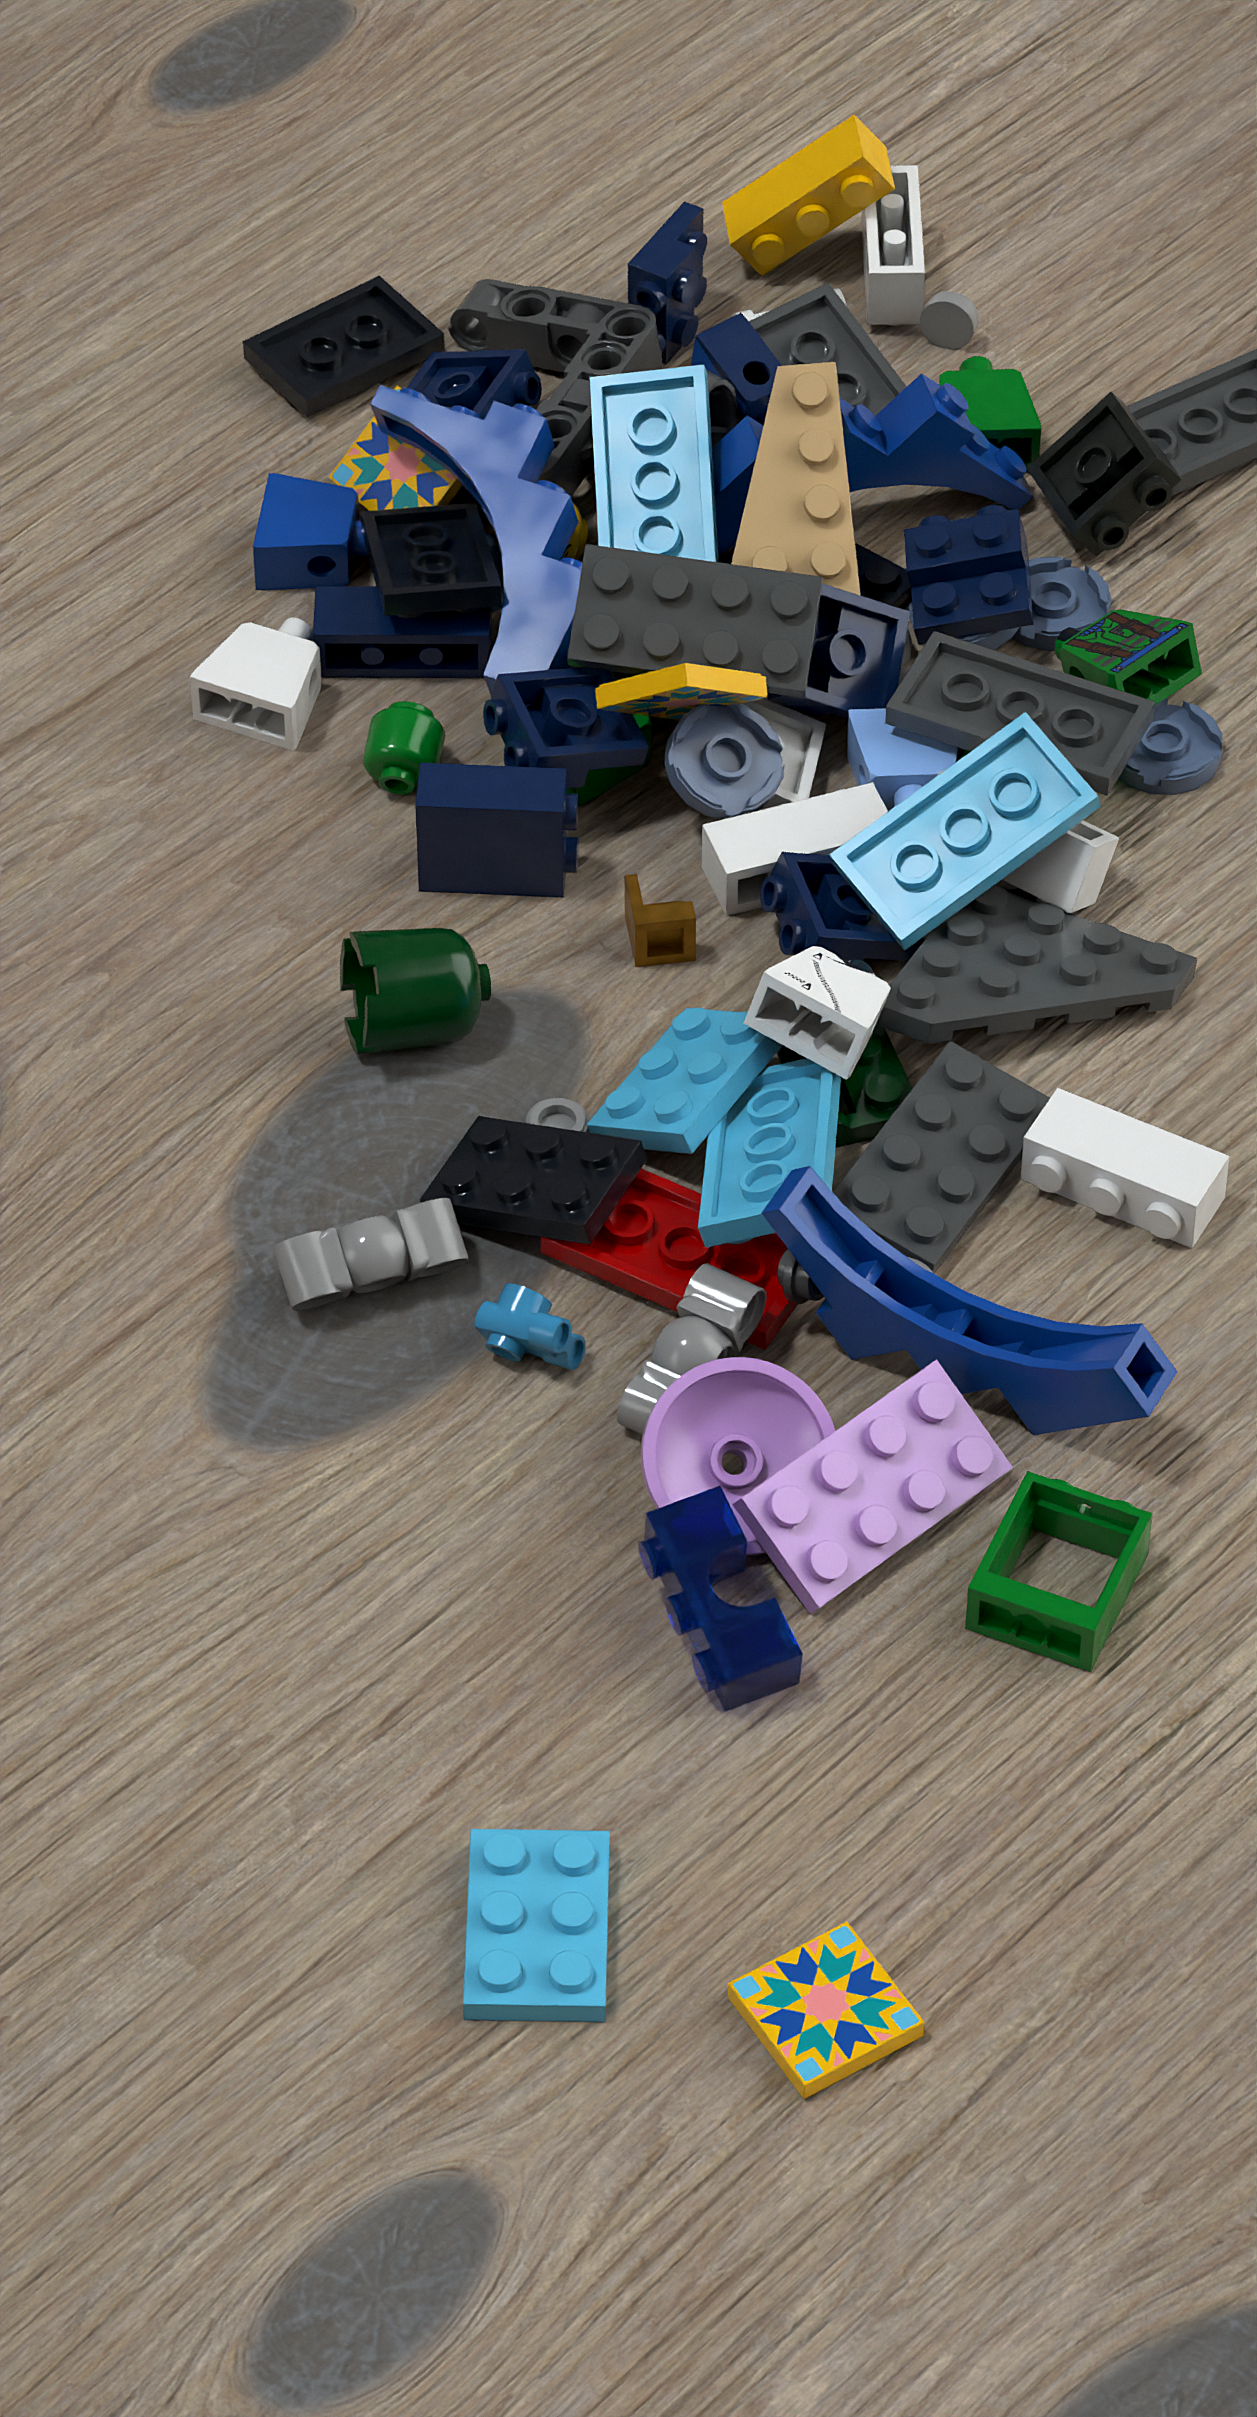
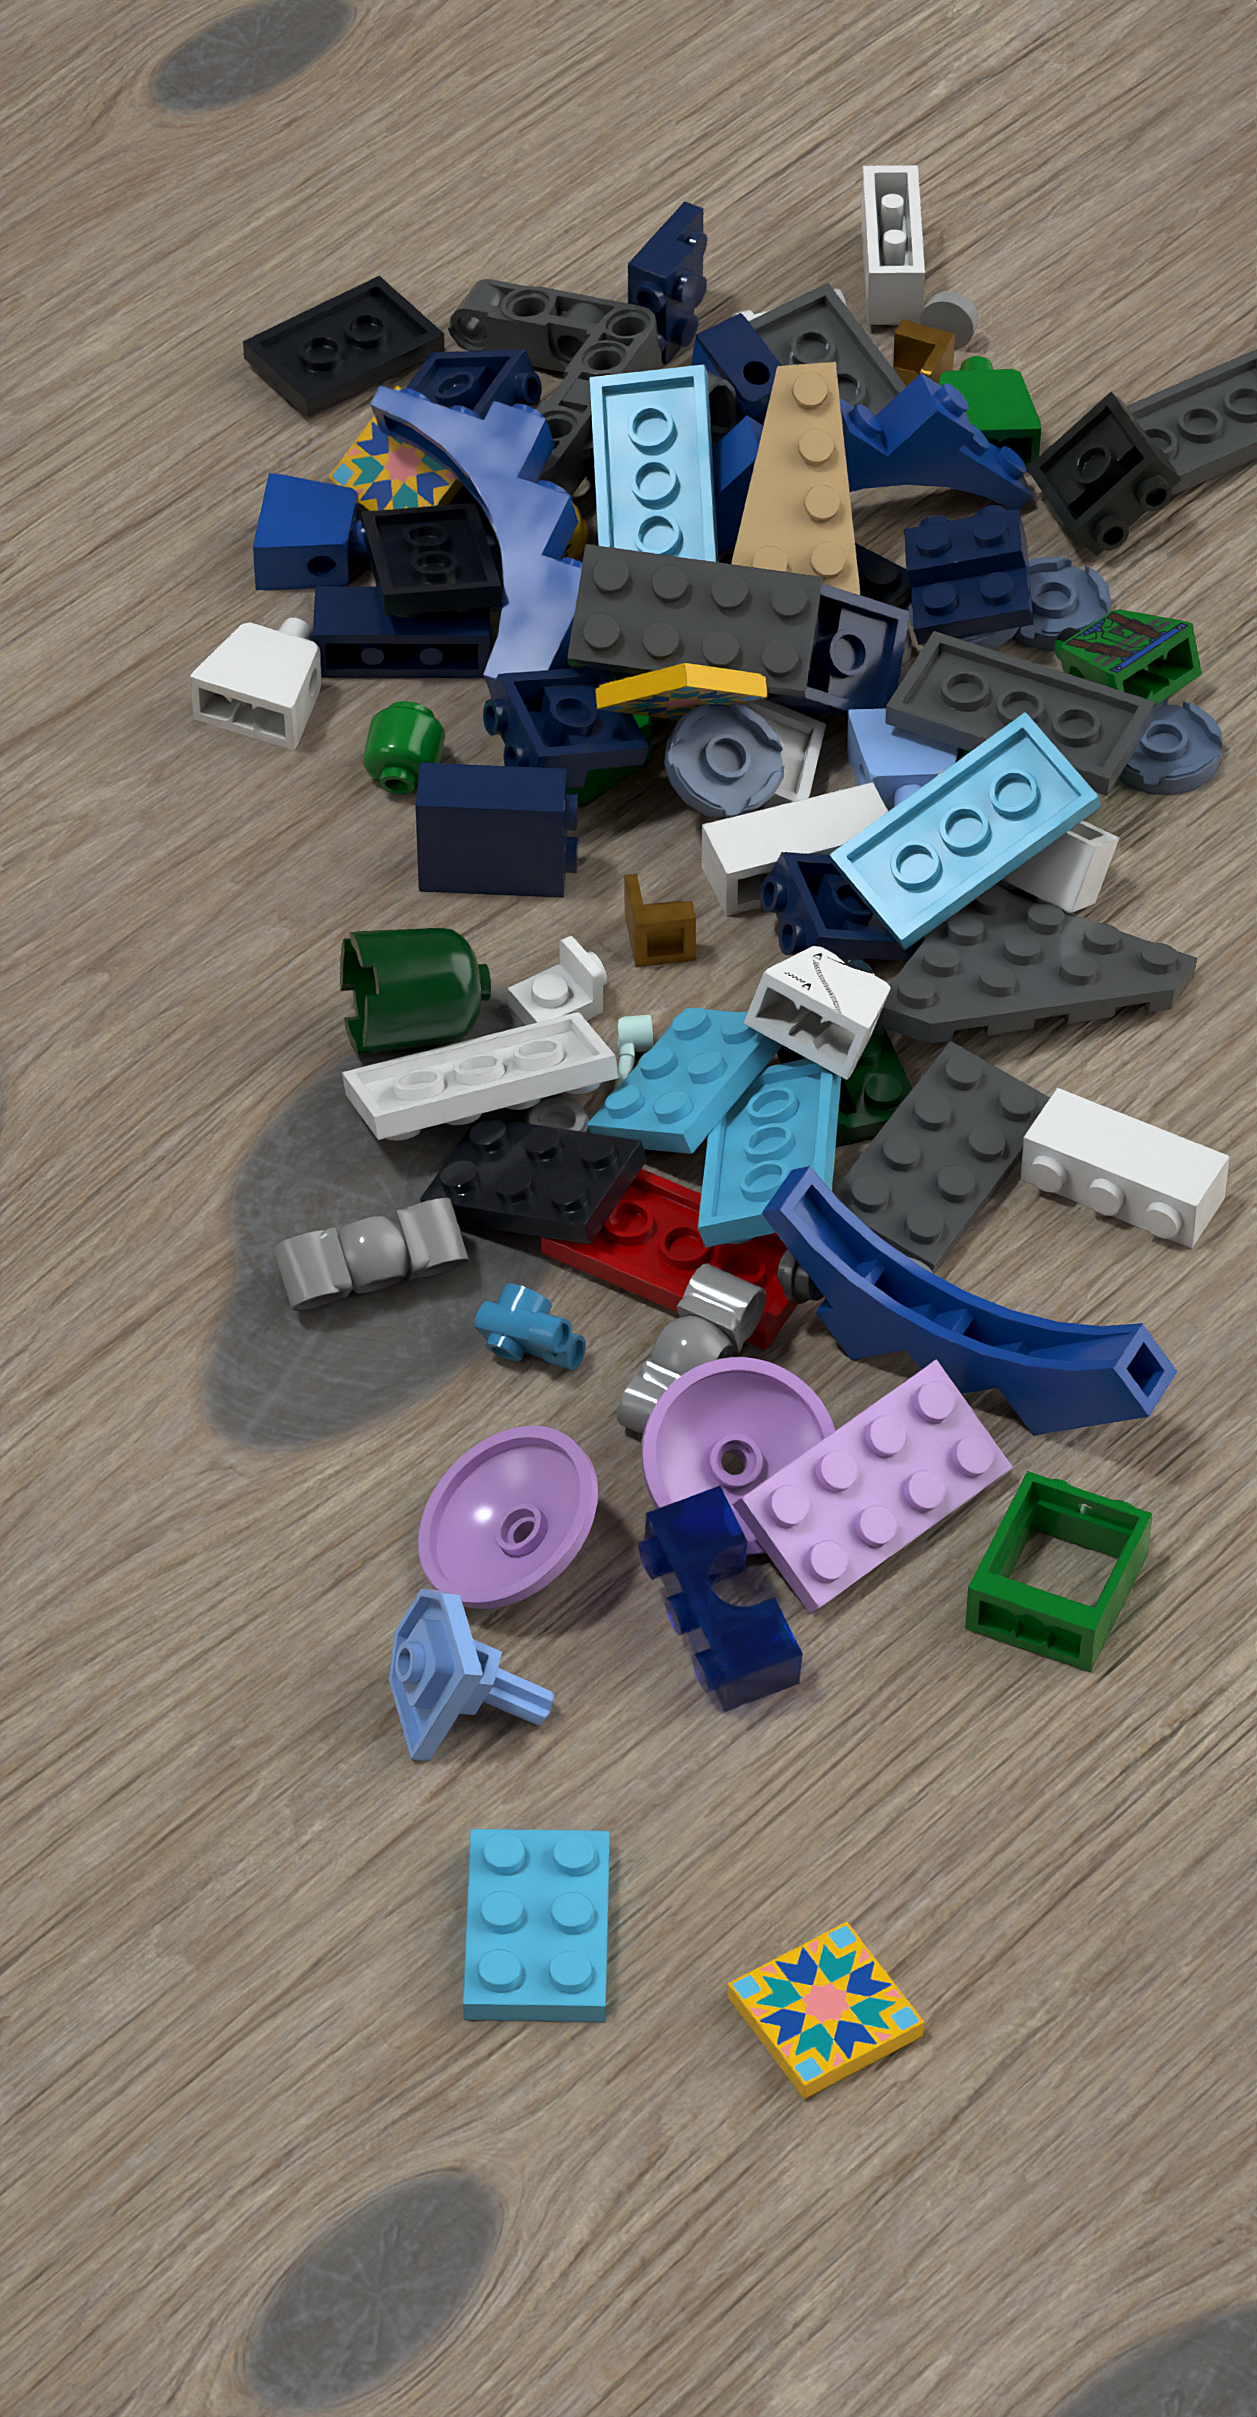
(447, 1673): none -> light blue piece
(480, 1076): none -> white plate
(508, 1516): none -> lavender dish
(562, 989): none -> white bracket
(634, 1035): none -> light aqua hand
(808, 195): yellow brick -> none
(922, 351): none -> pearl gold panel

